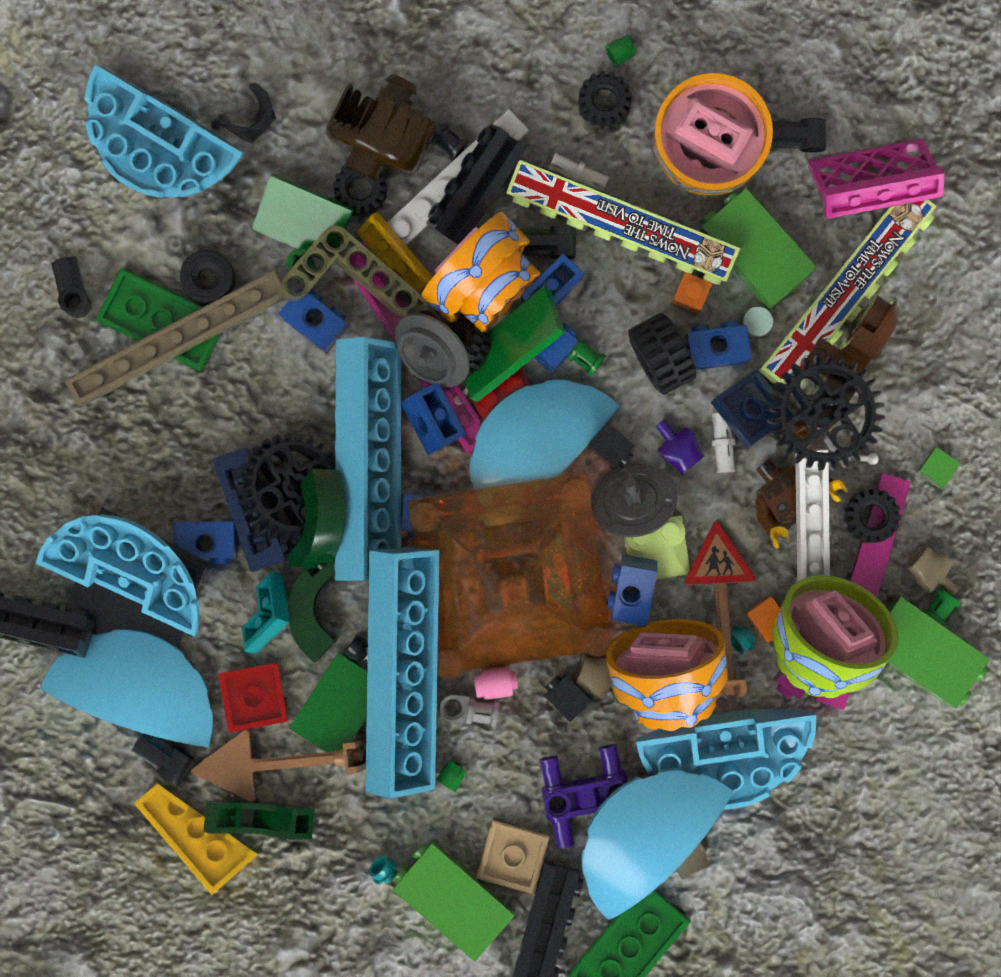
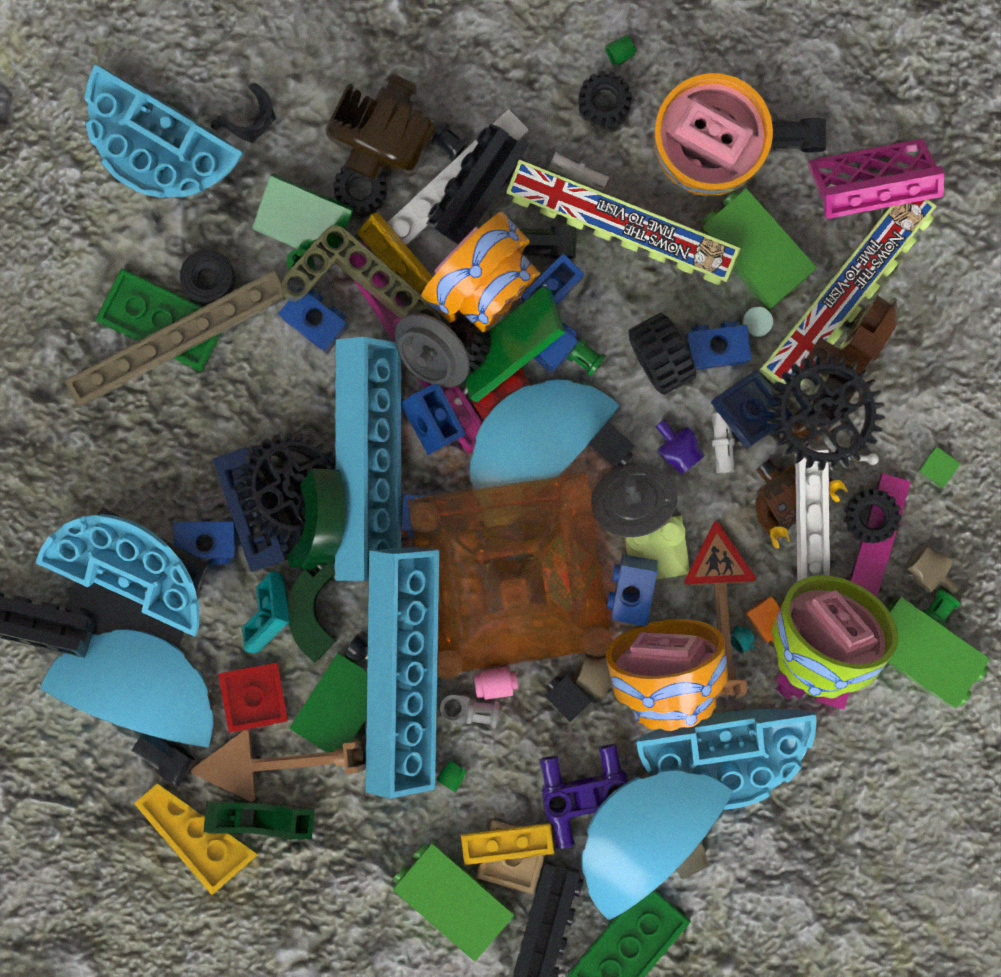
(70, 285): black piece -> none
(383, 870): teal plate -> none
(507, 843): none -> yellow tile
(691, 293): orange brick -> none

